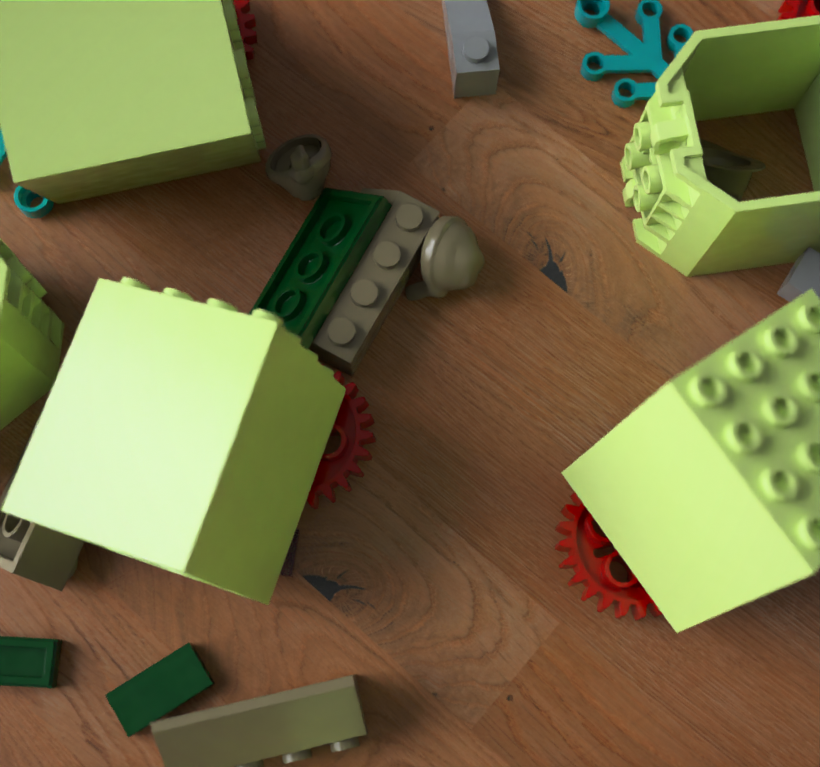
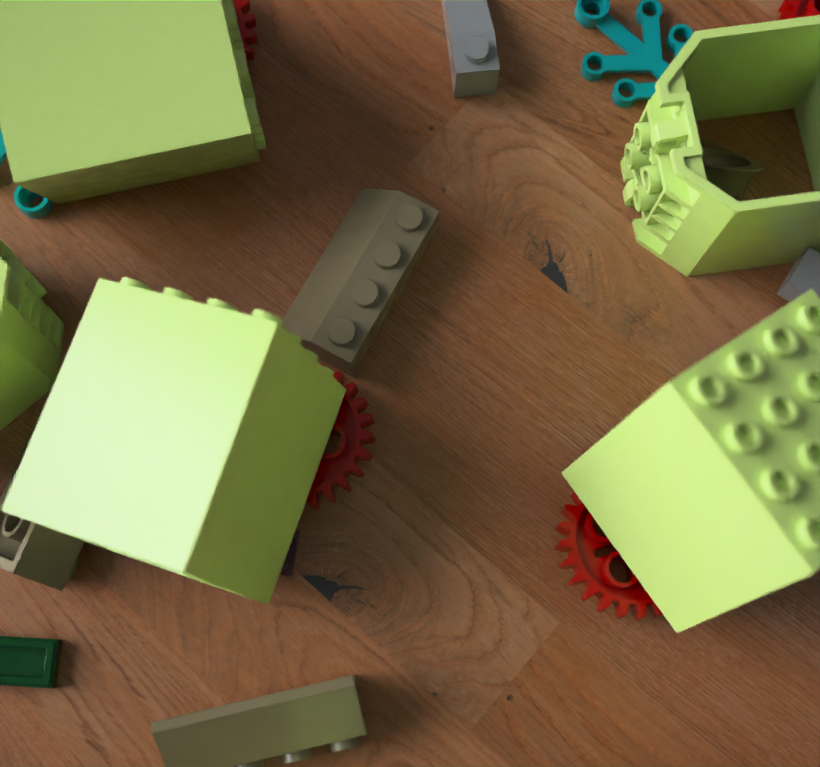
(159, 689): dark green tile -> none
(301, 166): dark tan hat -> none
(322, 260): dark green tile -> none
(448, 259): dark tan hat -> none

